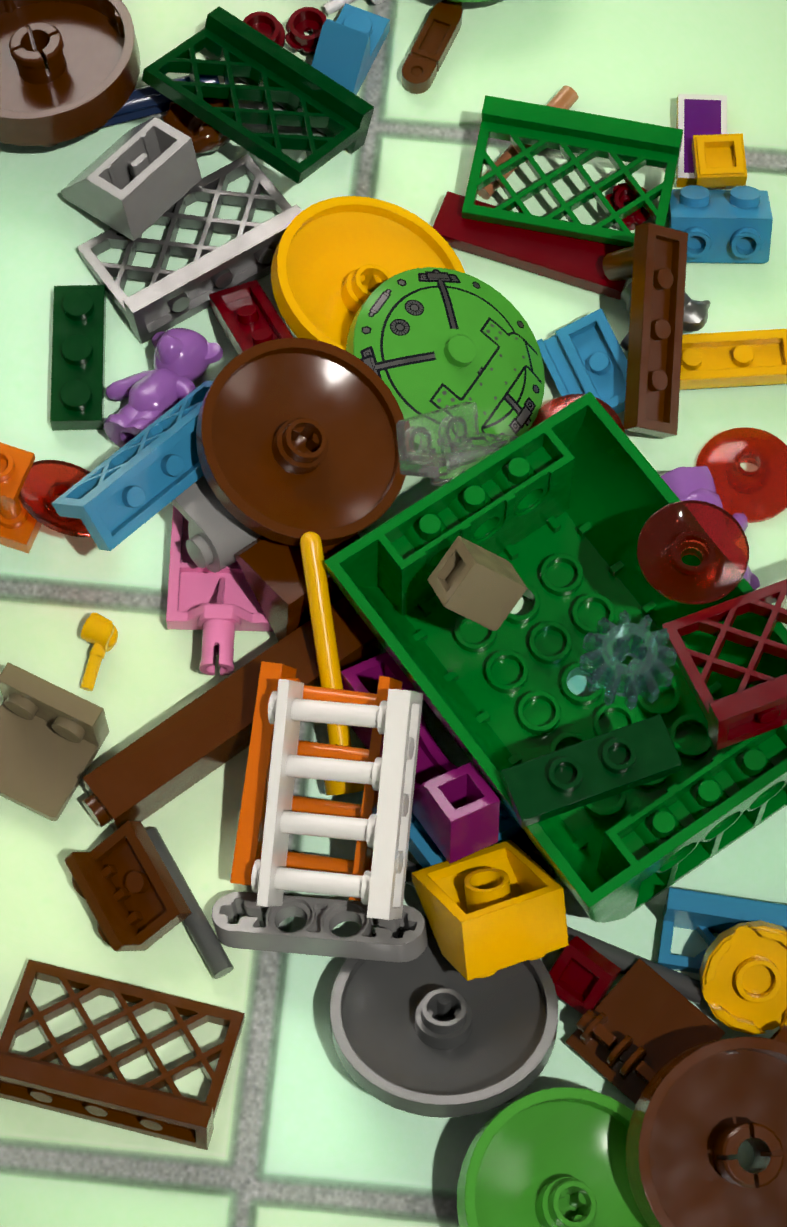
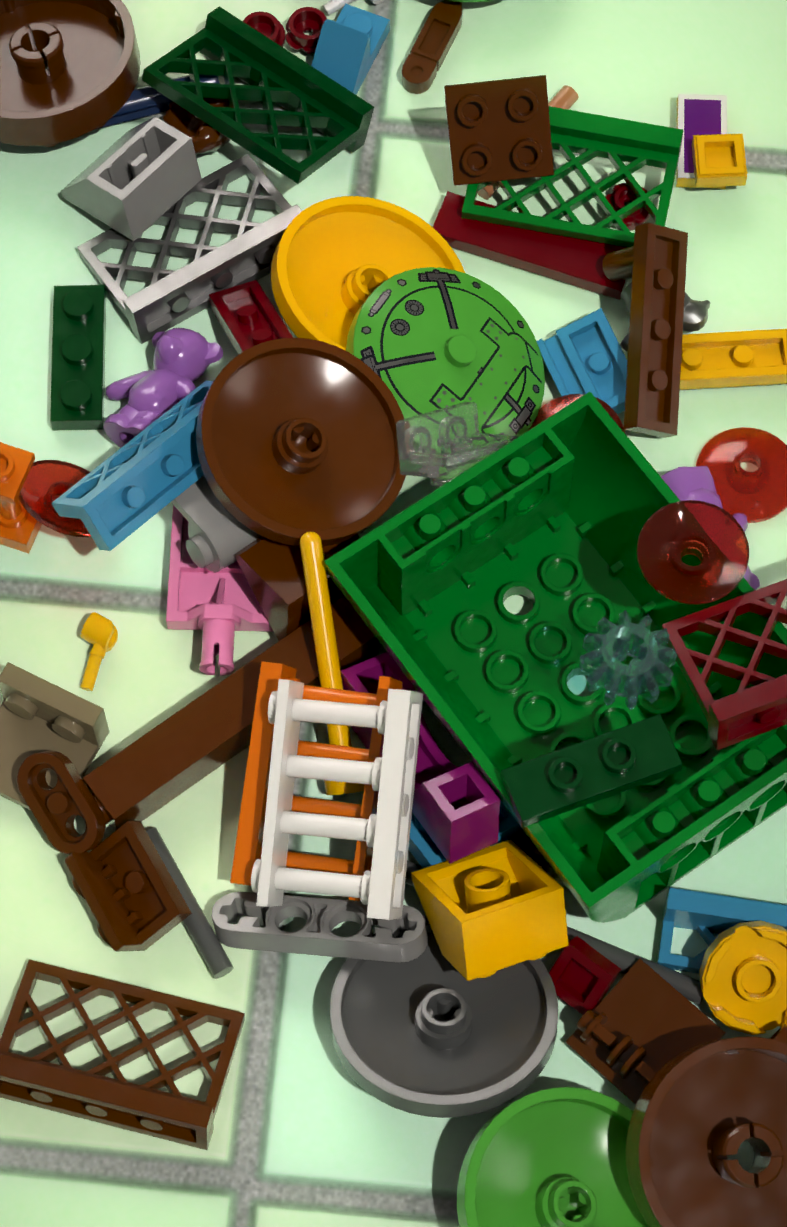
(59, 806): none -> reddish brown plate
(477, 584): dark tan panel -> none
(499, 130): none -> reddish brown hinge
(723, 223): dark azure bracket -> none

